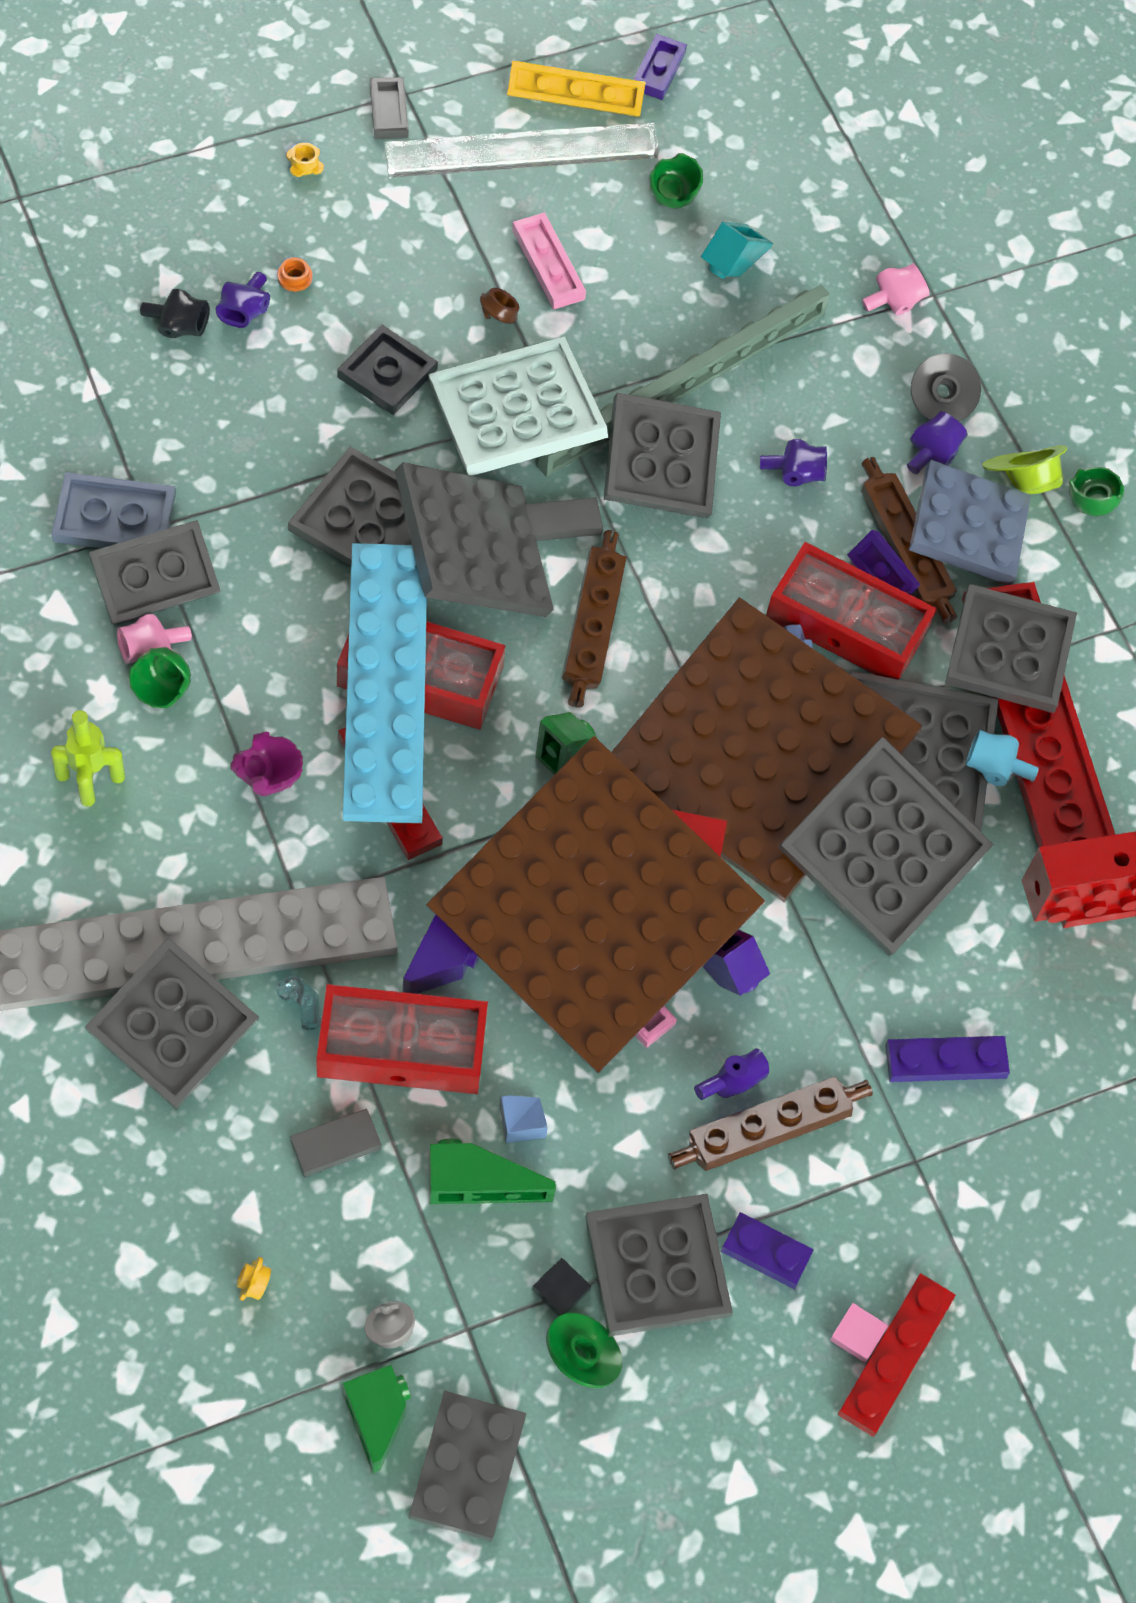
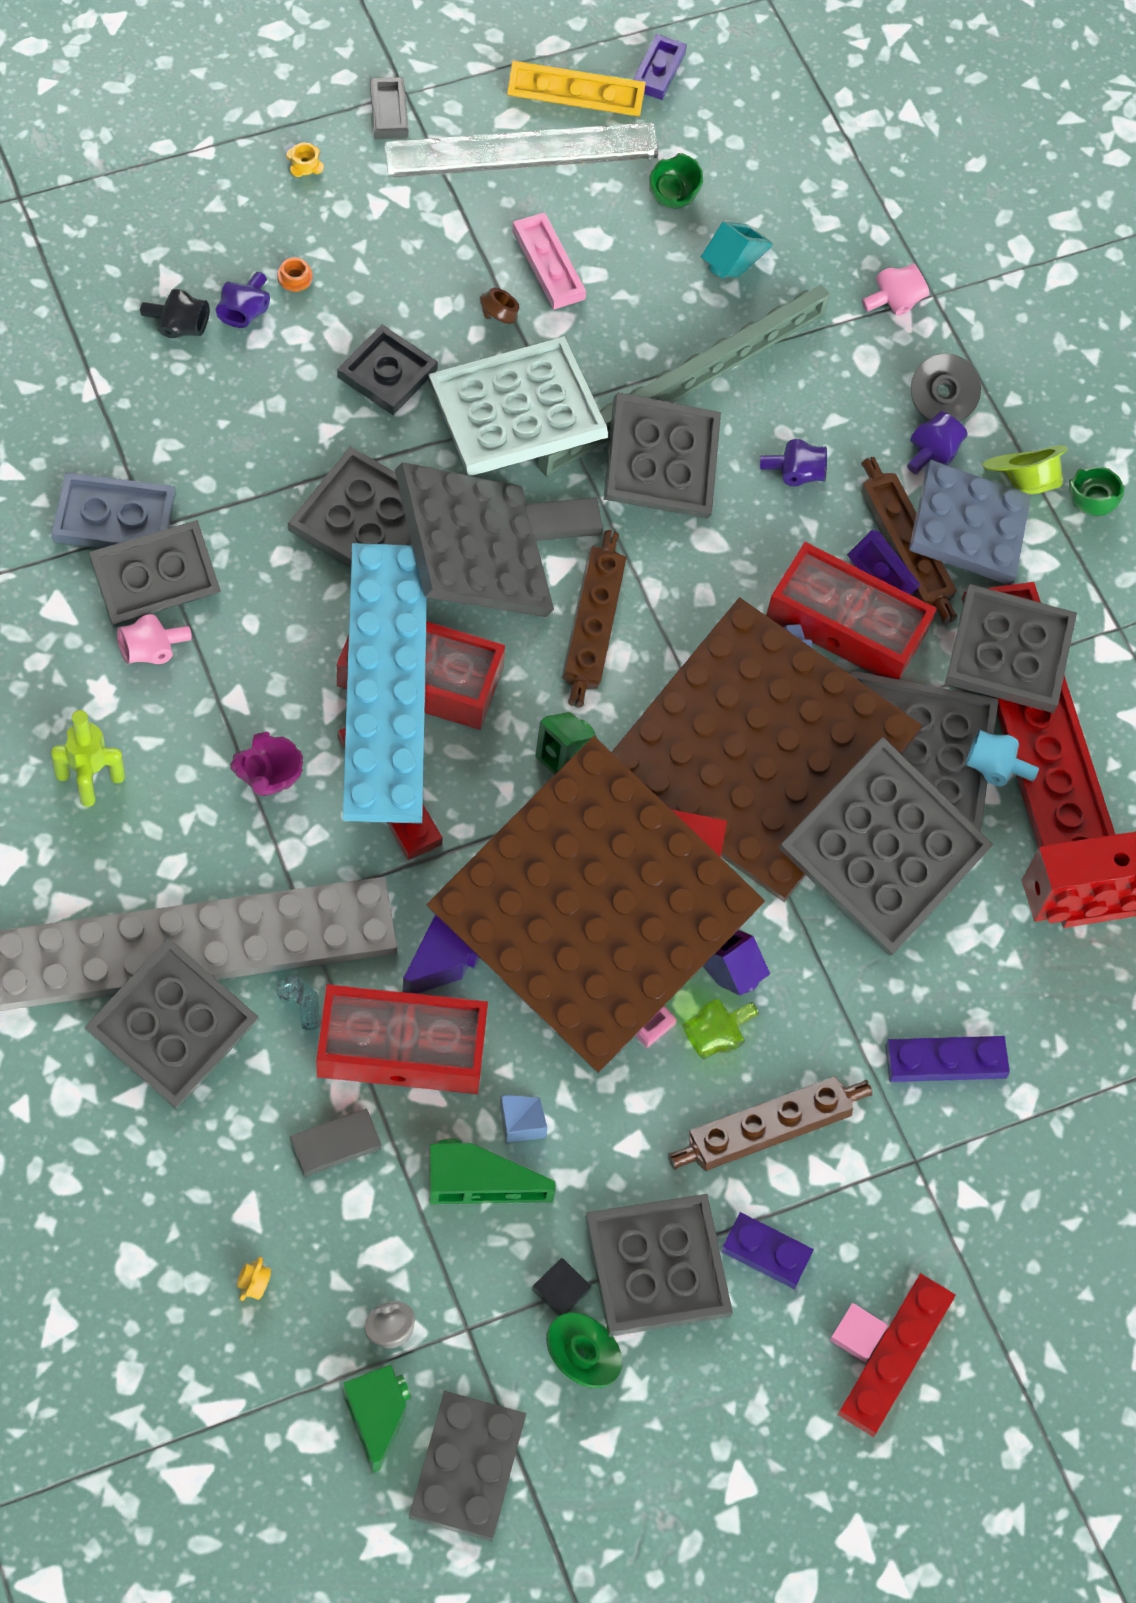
(160, 677): green hair -> none
(716, 1029): none -> clear neon green piece
(735, 1076): dark purple piece -> none

